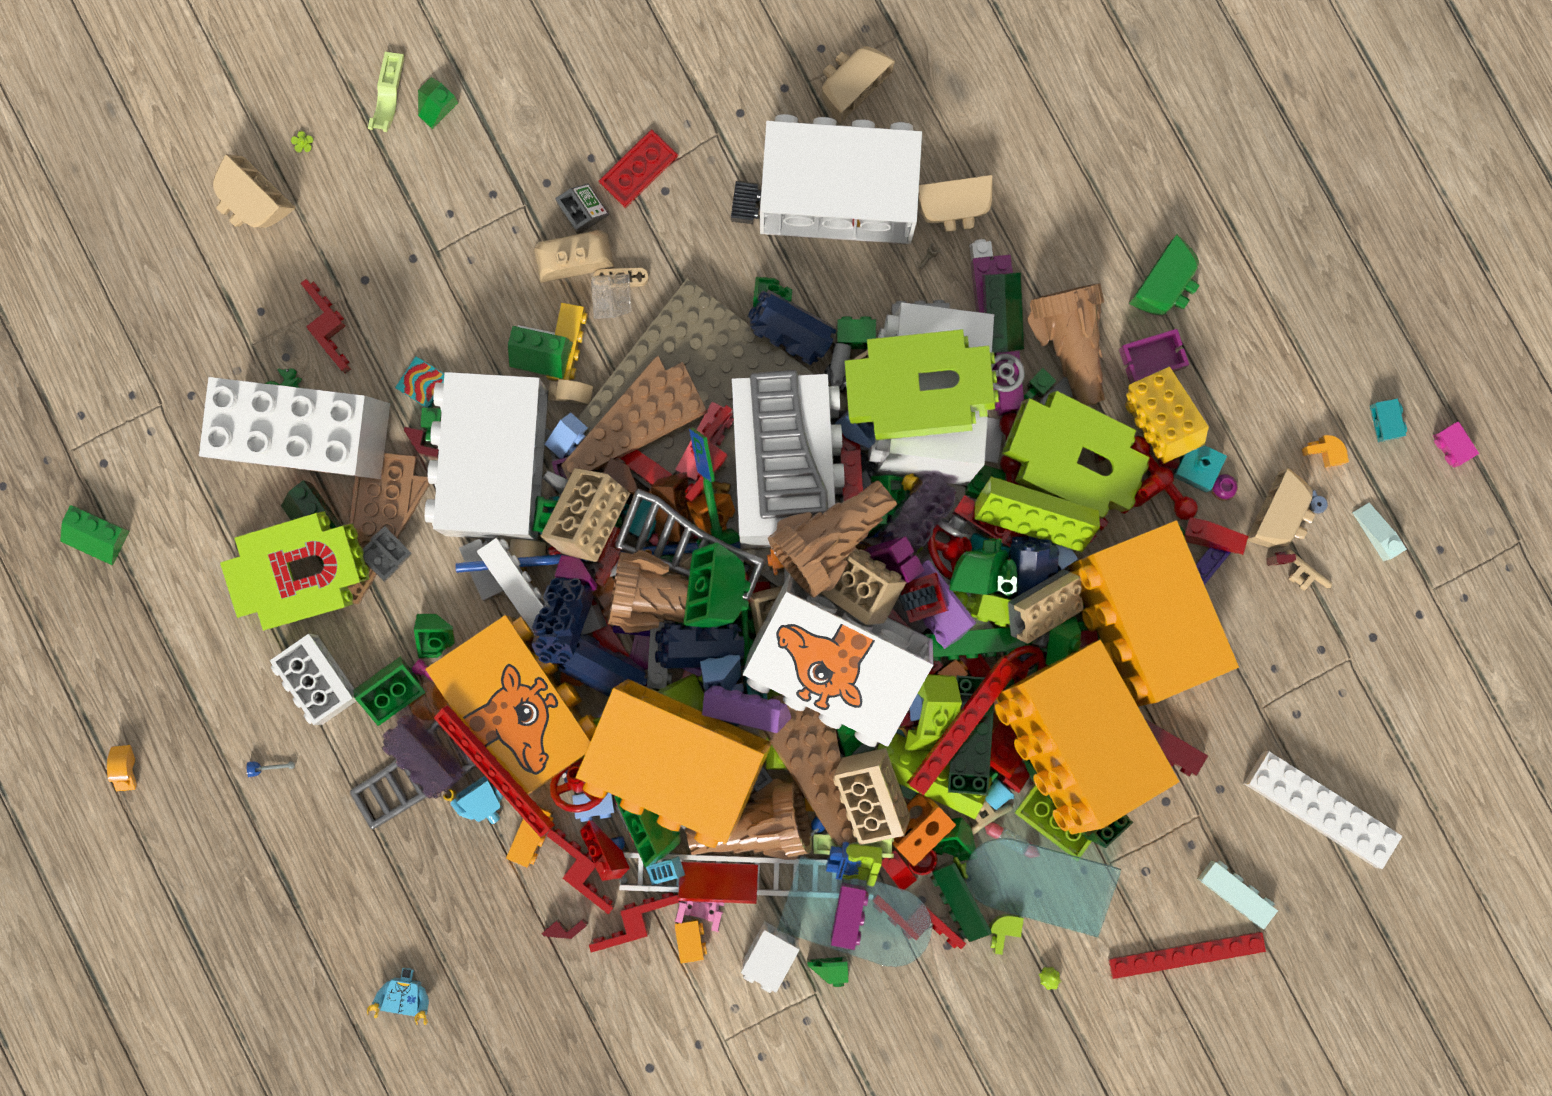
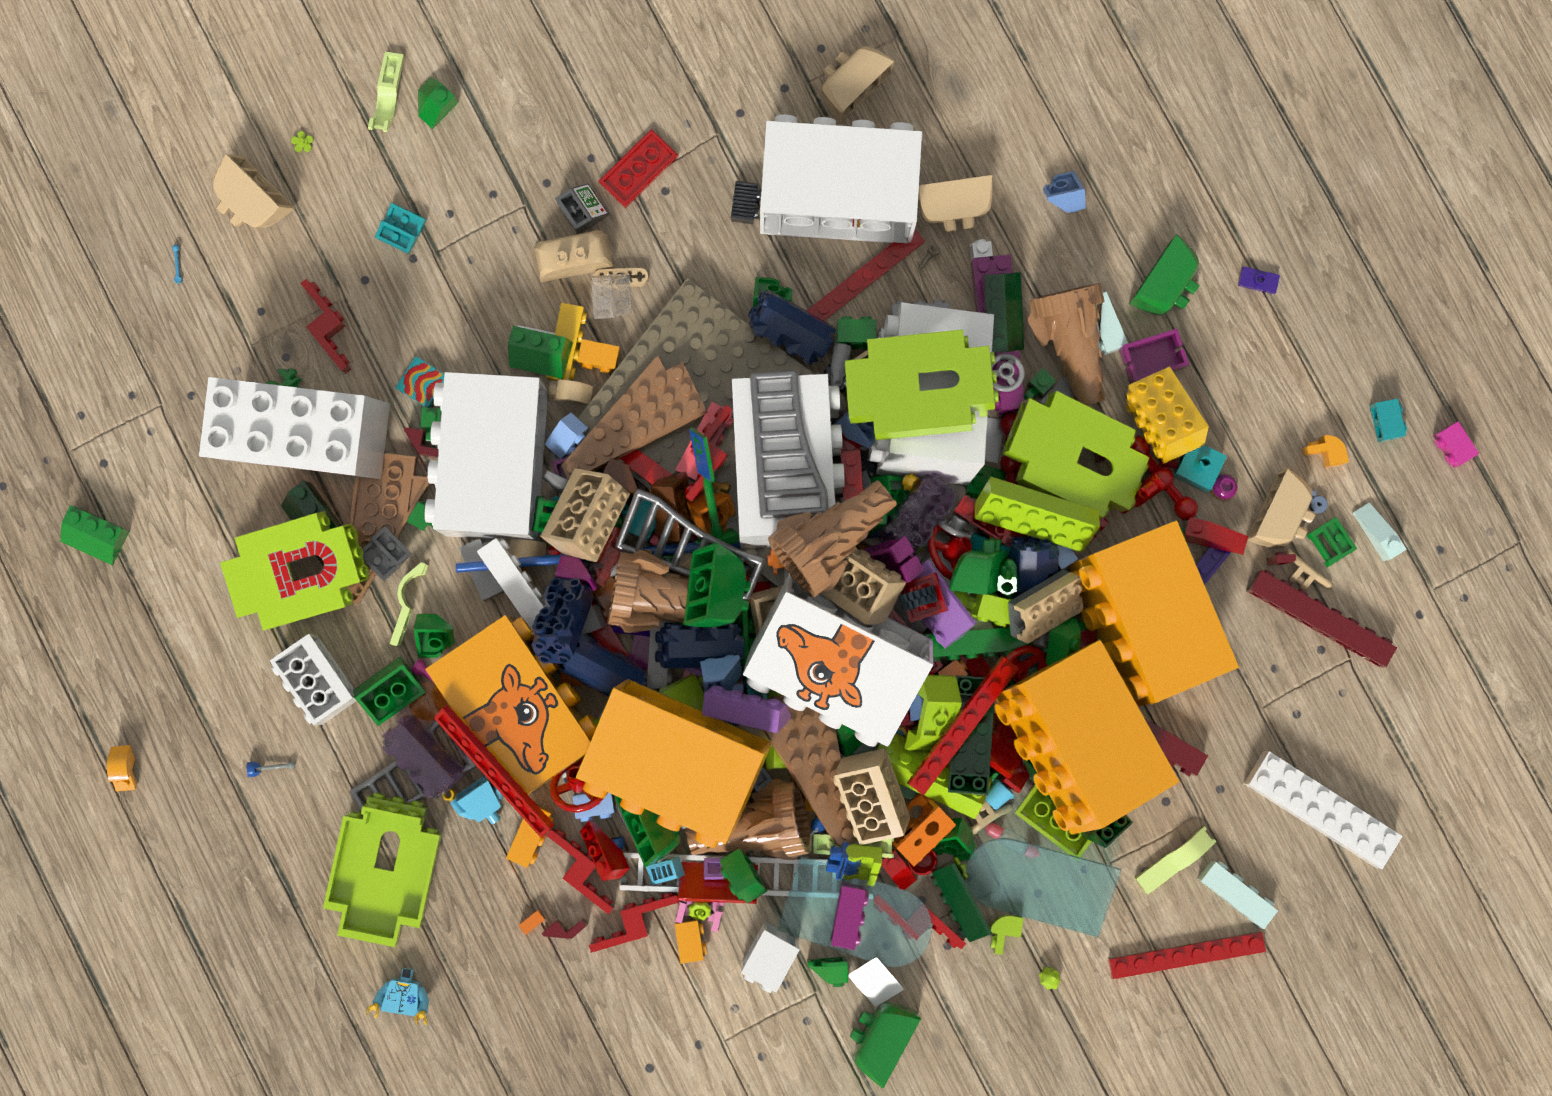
(177, 279): none -> dark azure hinge
(377, 899): none -> lime panel
(400, 228): none -> teal slope
(406, 610): none -> yellowish green piece
(417, 517): none -> green brick
(532, 922): none -> orange piece
(598, 356): none -> light orange brick
(700, 910): none -> lime piece
(712, 869): none -> medium lavender plate
(742, 875): none -> green brick
(864, 277): none -> red plate
(875, 982): none -> white sticker
(883, 1039): none -> green hips
(1066, 192): none -> medium blue slope
(1110, 330): none -> light aqua slope
(1175, 861): none -> yellowish green piece
(1258, 280): none -> dark purple plate
(1321, 618): none -> dark red brick
(1337, 539): none -> green plate

